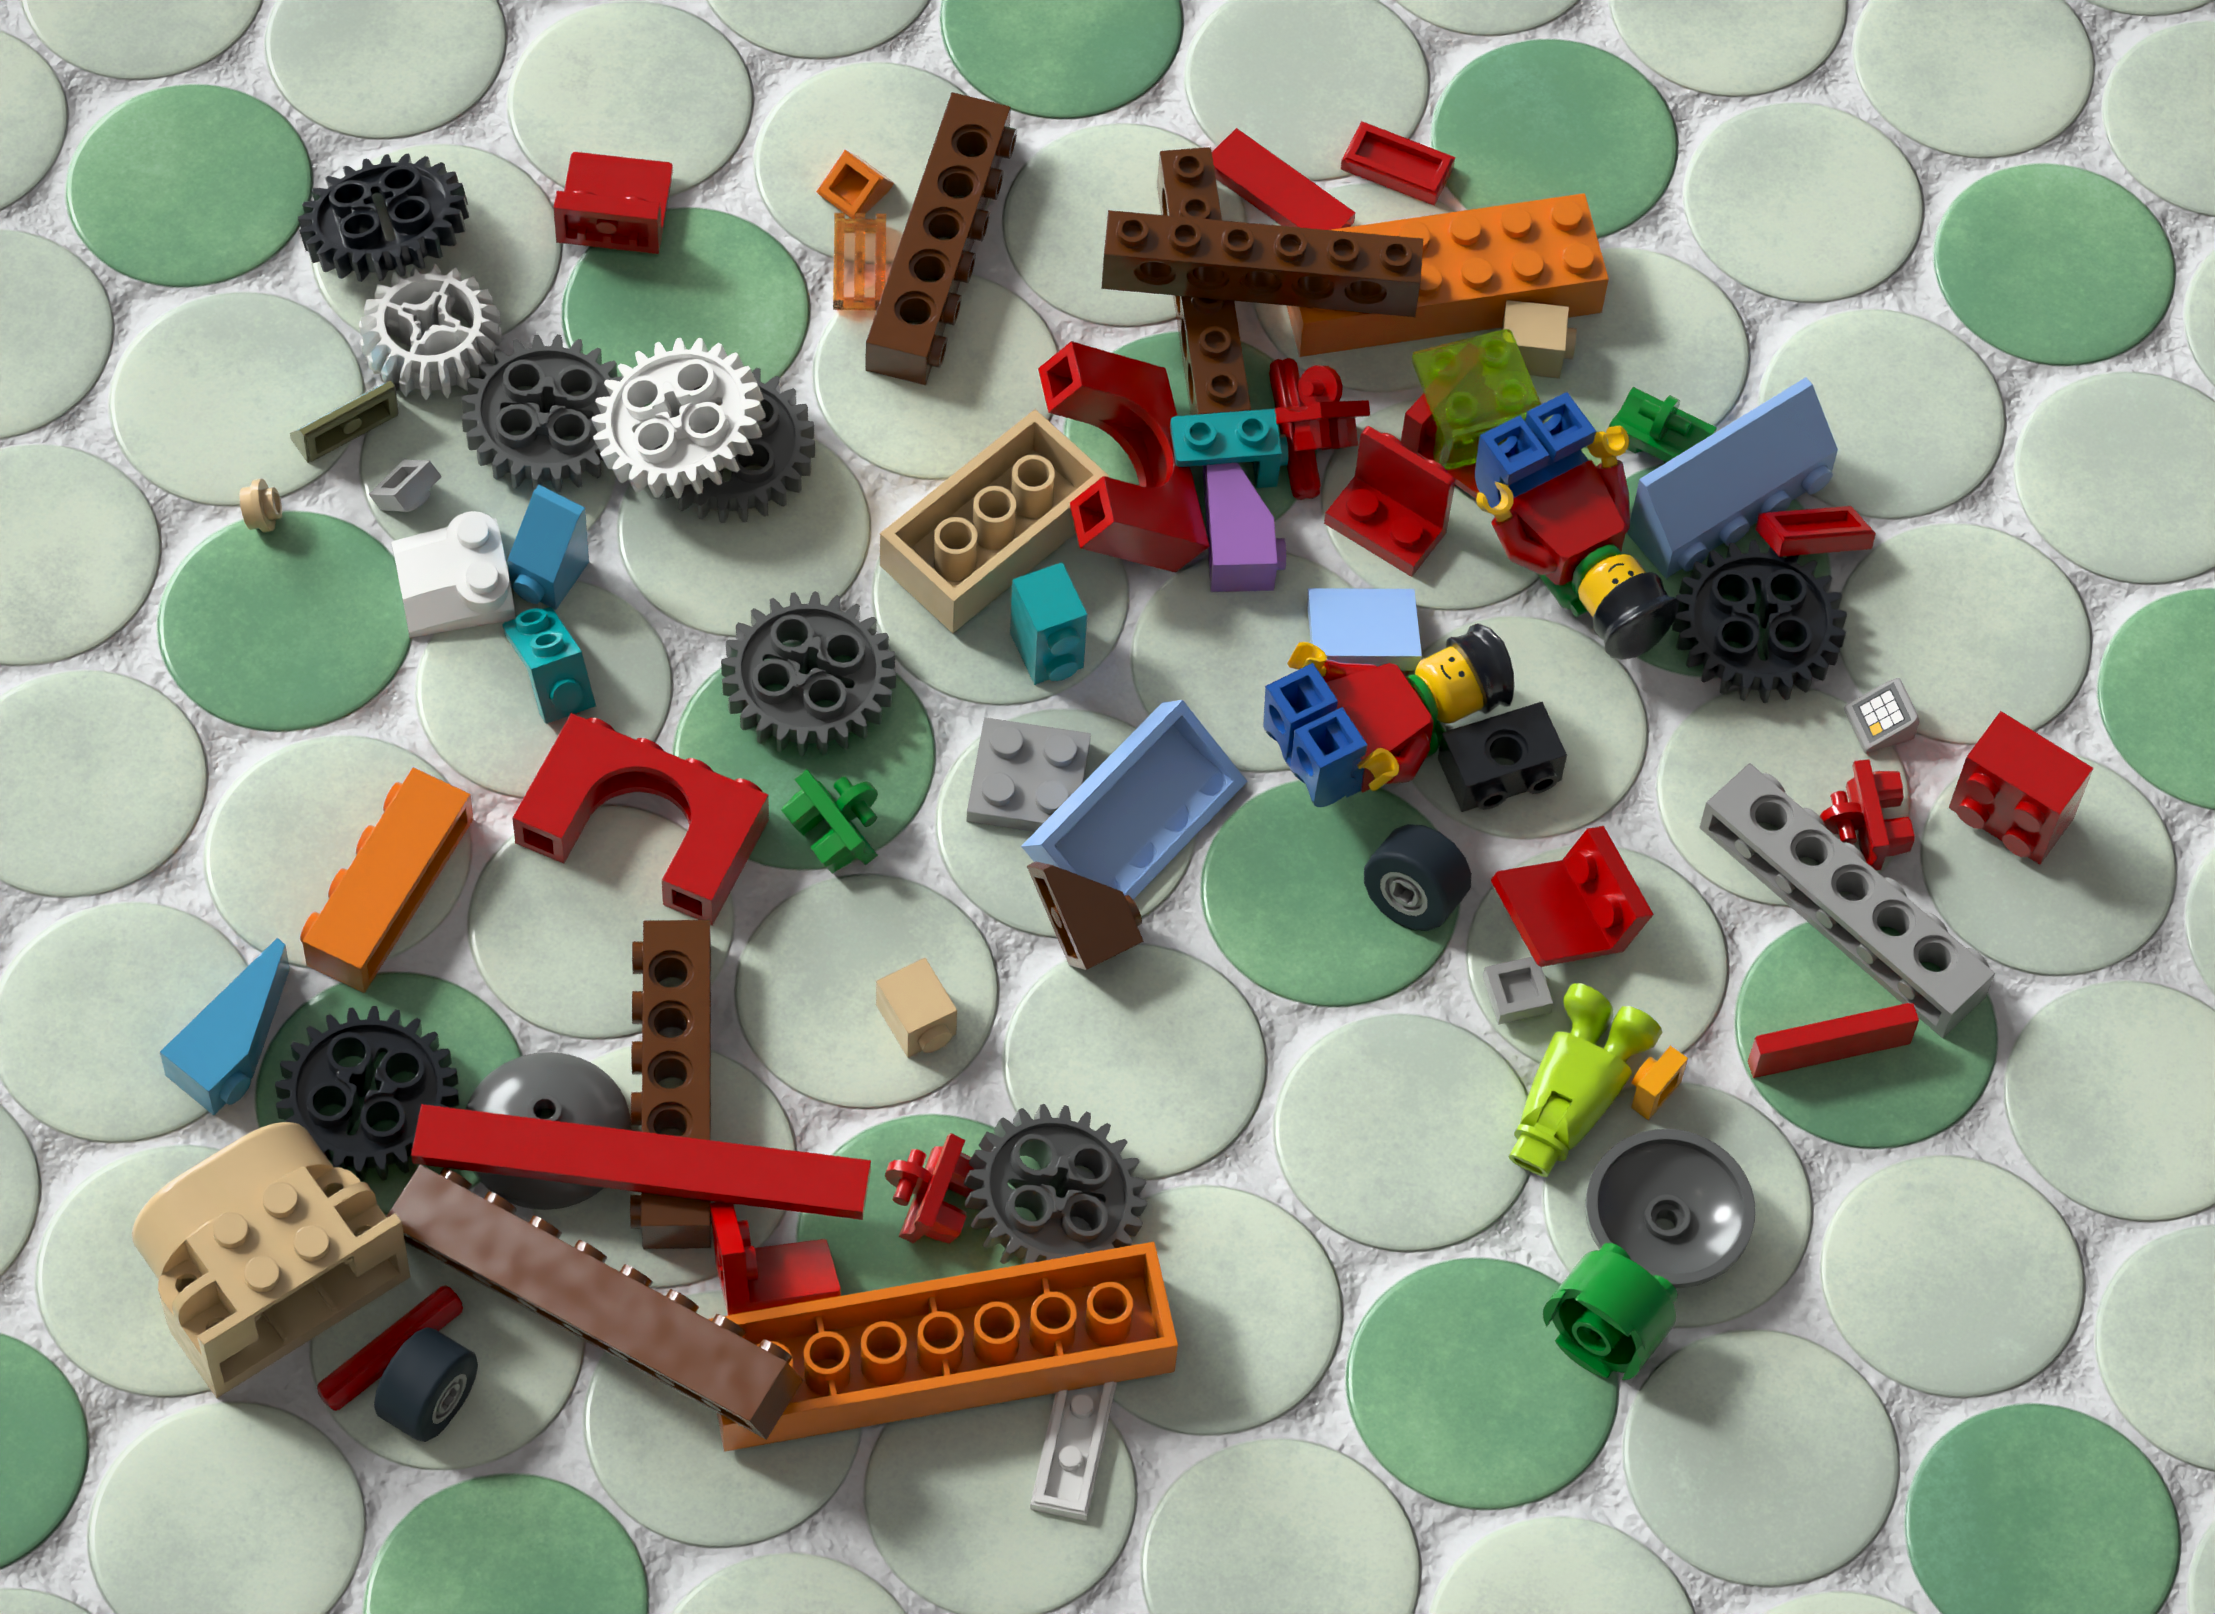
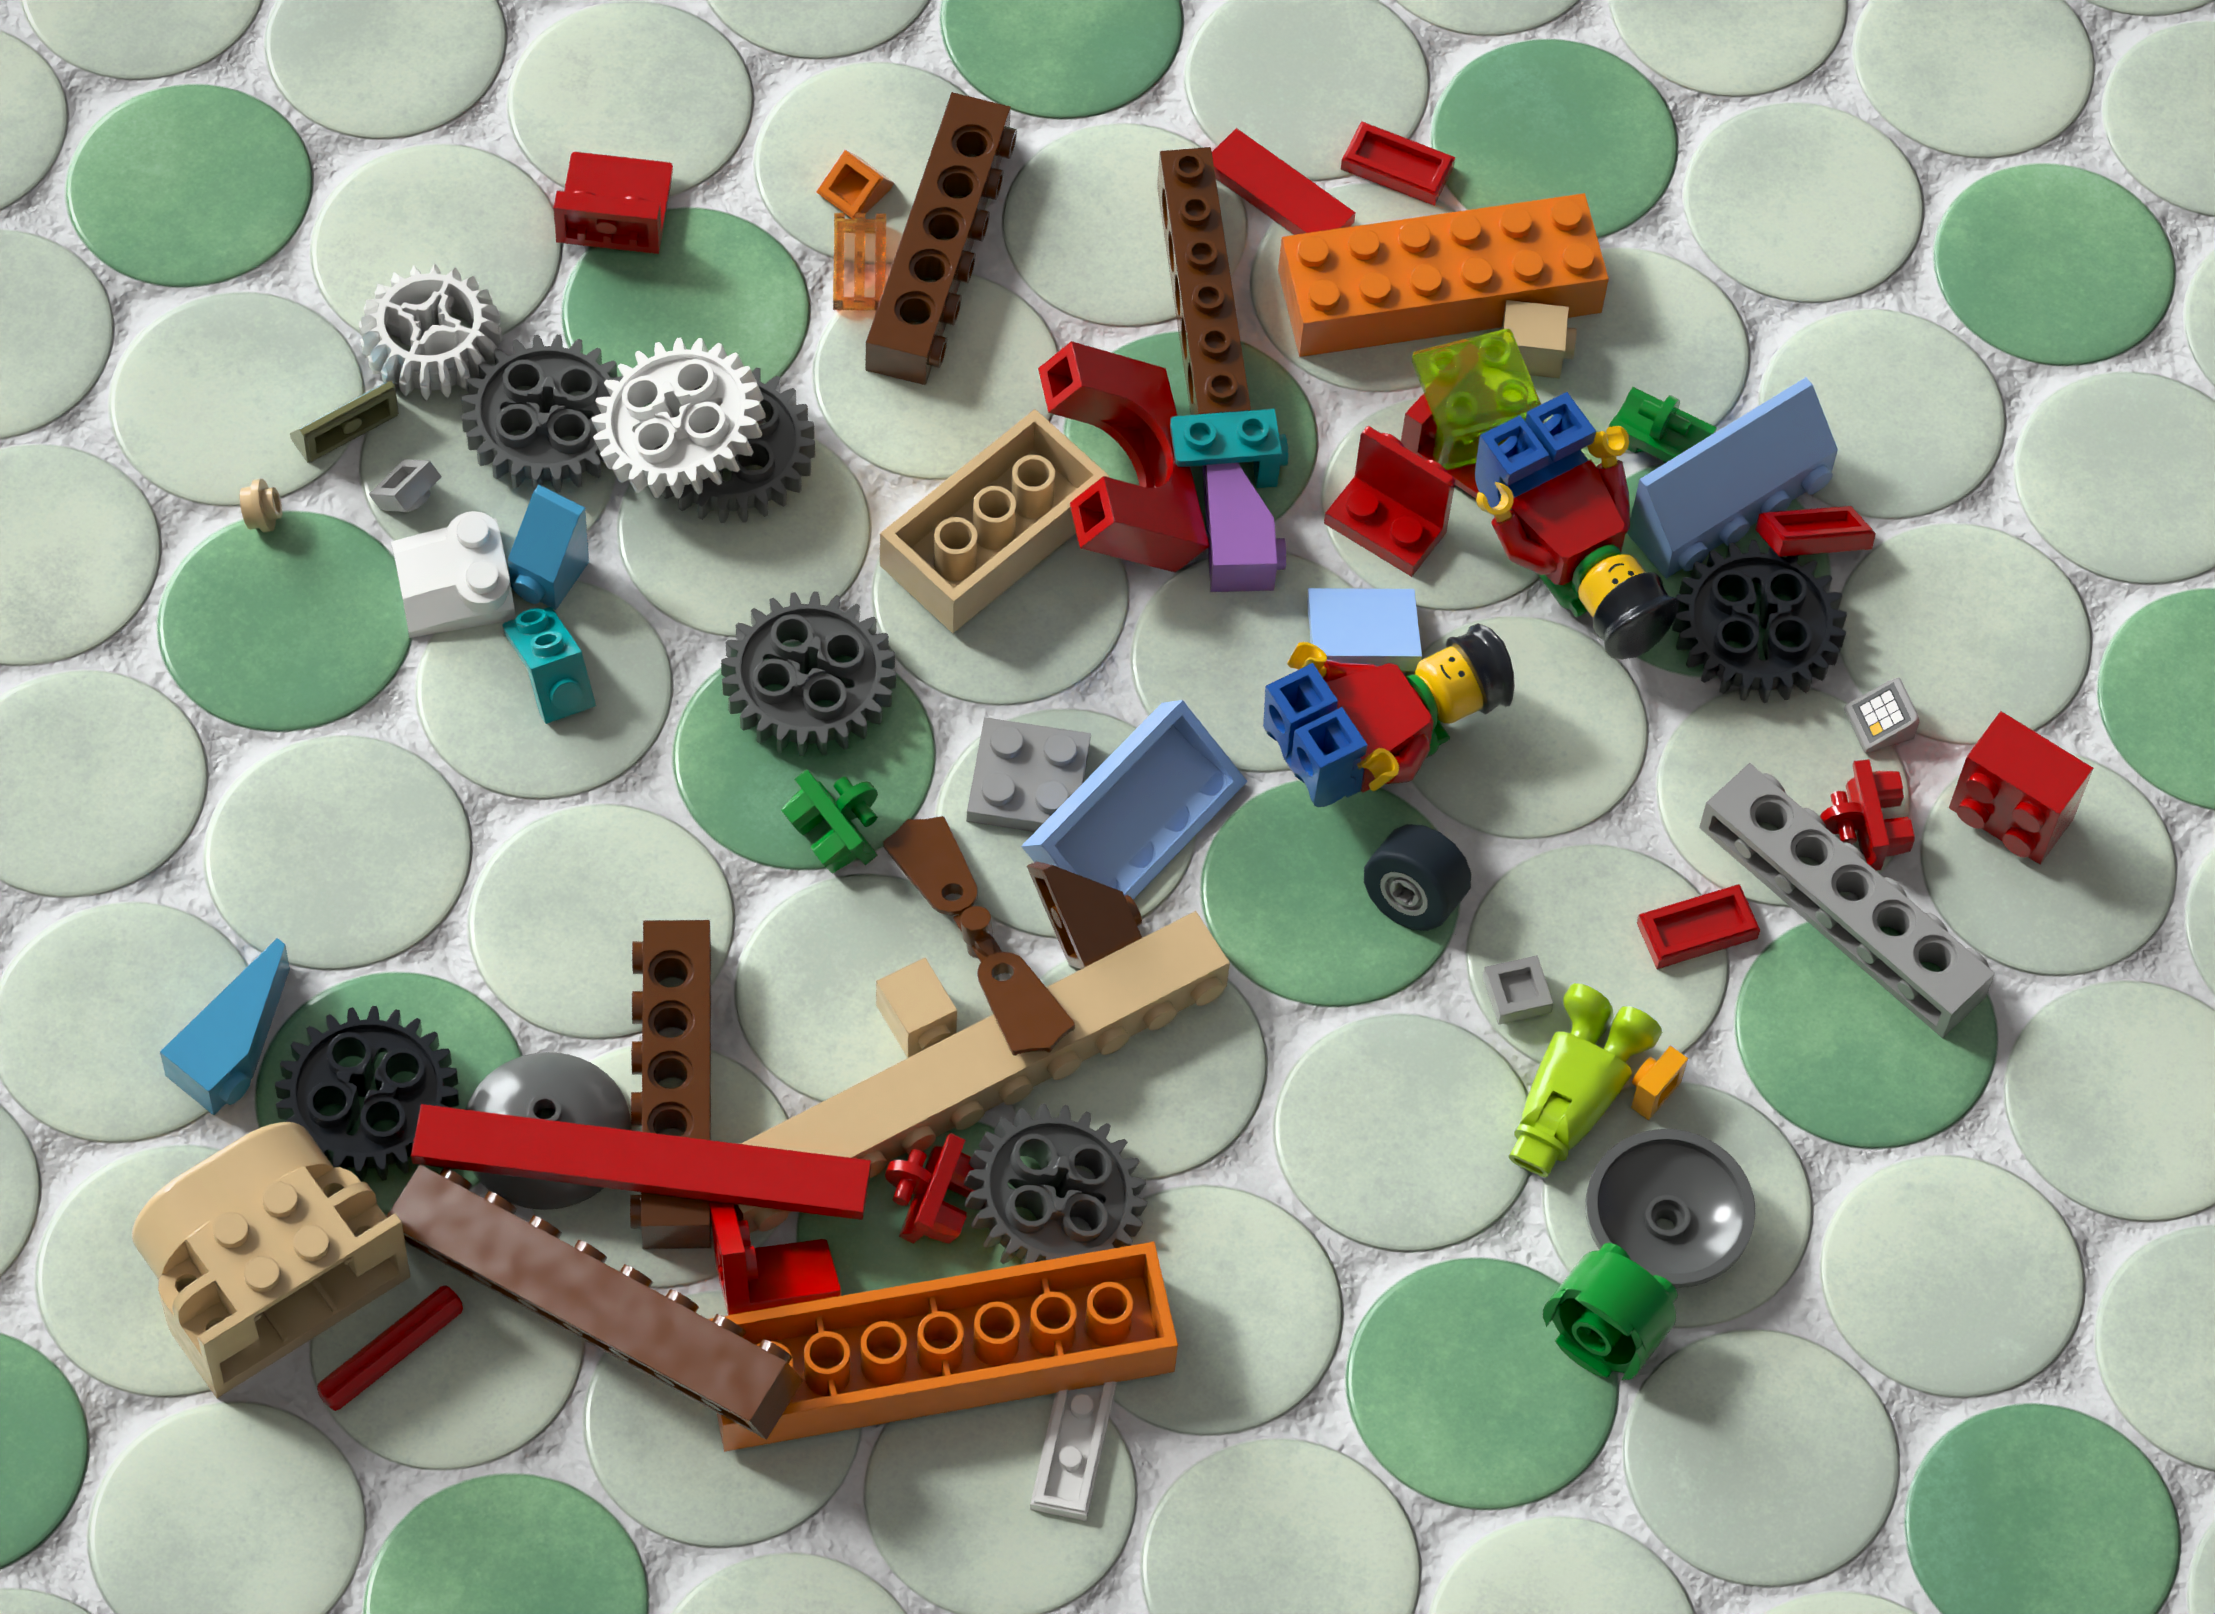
(346, 231): black gear -> none
(386, 879): orange brick -> none
(425, 1384): black wheel -> none
(597, 763): red arch -> none
(976, 1071): none -> tan brick
(1021, 1005): none -> reddish brown piece
(1048, 624): teal brick -> none
(1262, 263): reddish brown brick -> none
(1301, 464): red axle -> none
(1324, 419): red hips -> none
(1519, 735): black brick -> none
(1576, 904): red bracket -> none
(1698, 926): none -> red tile
(1833, 1040): red tile -> none

